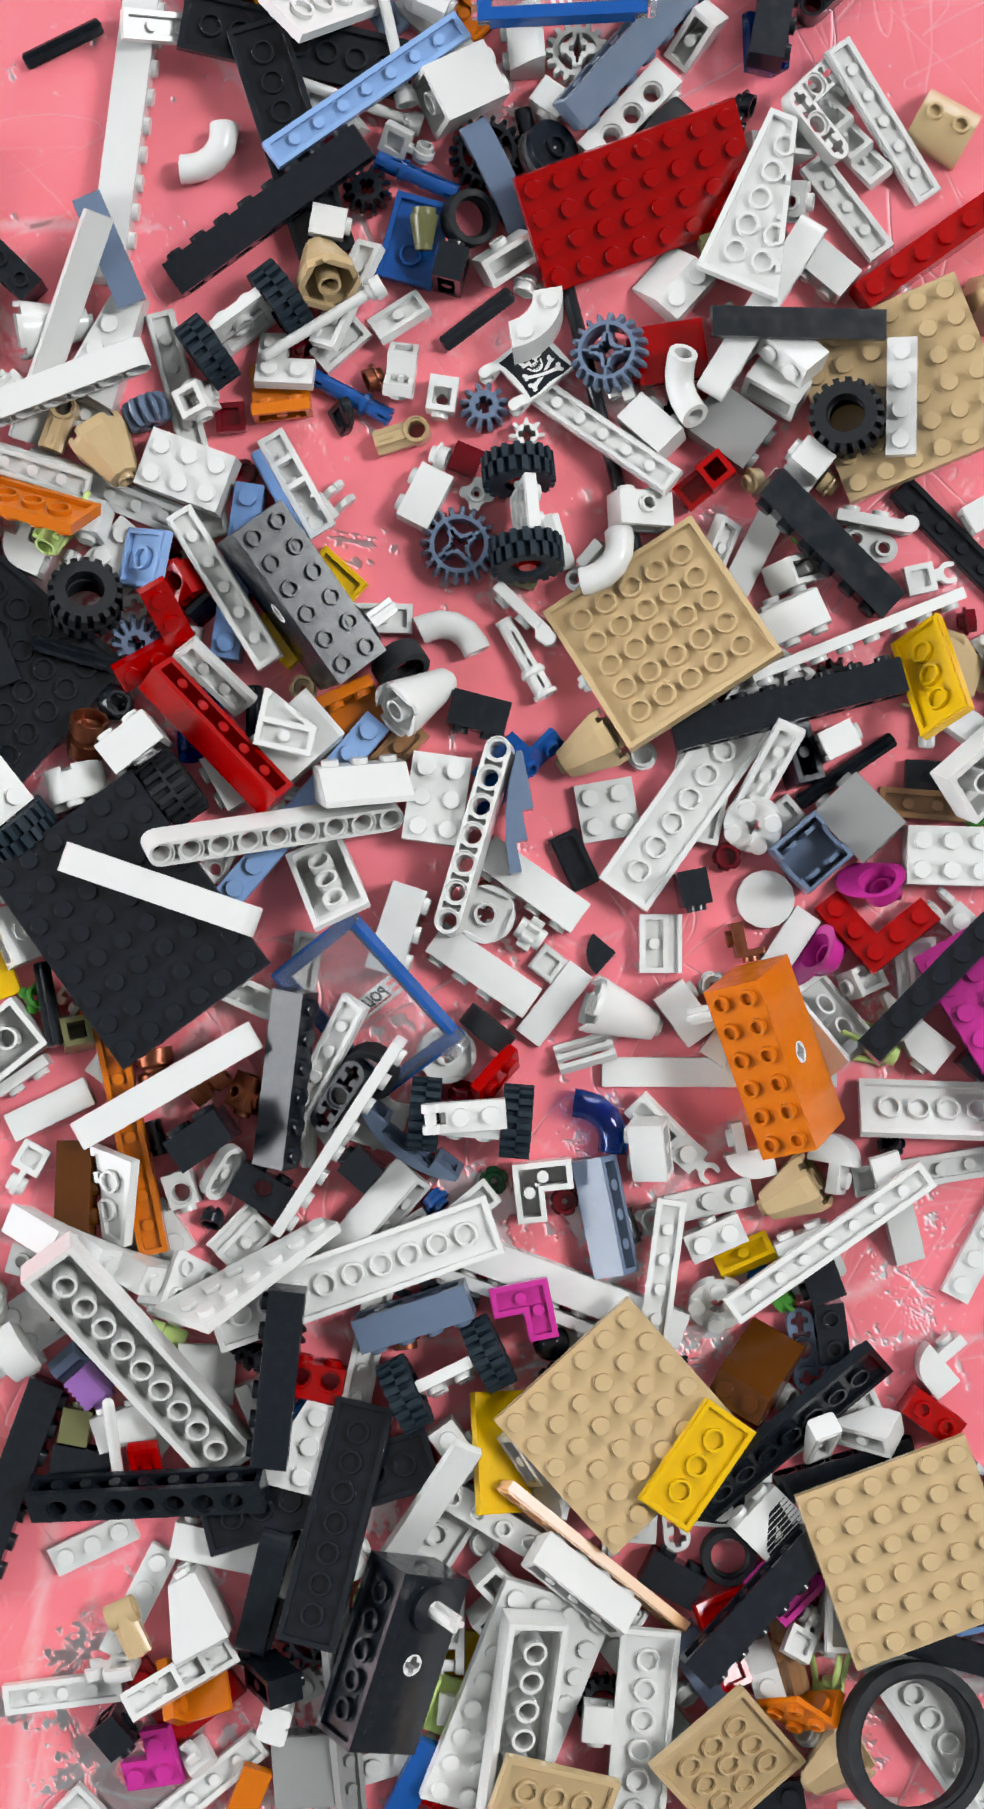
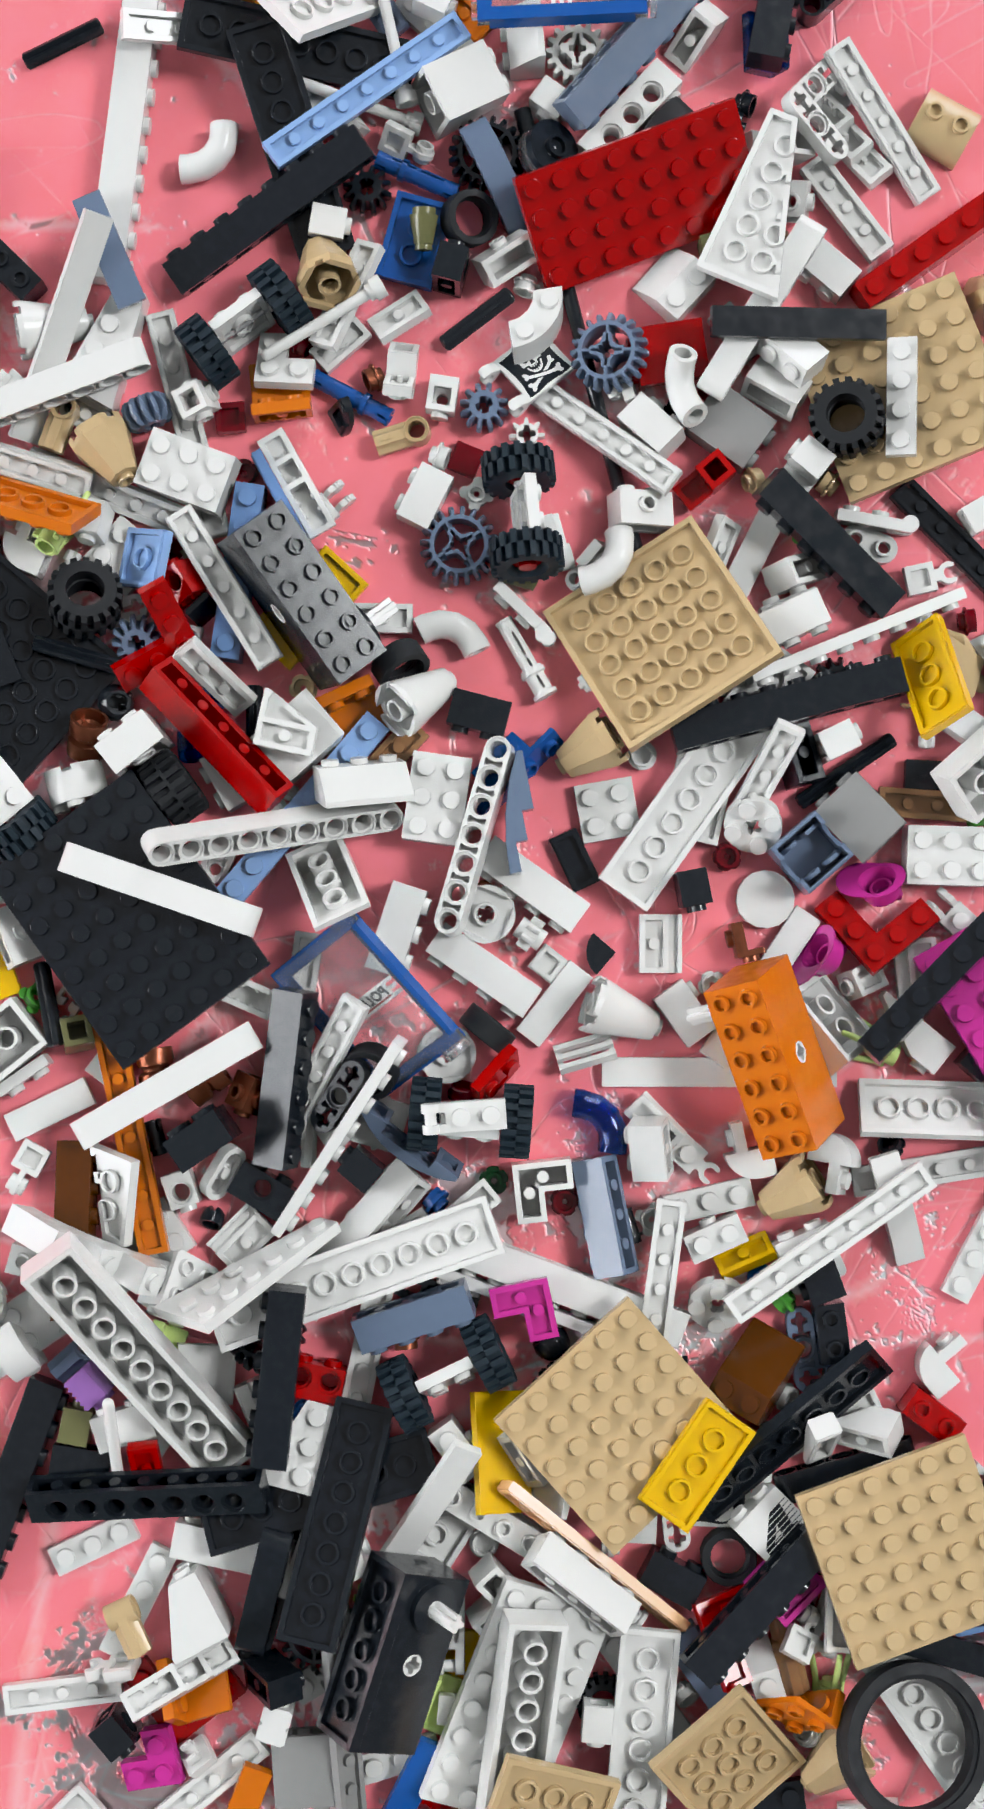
(790, 812): white tile -> none

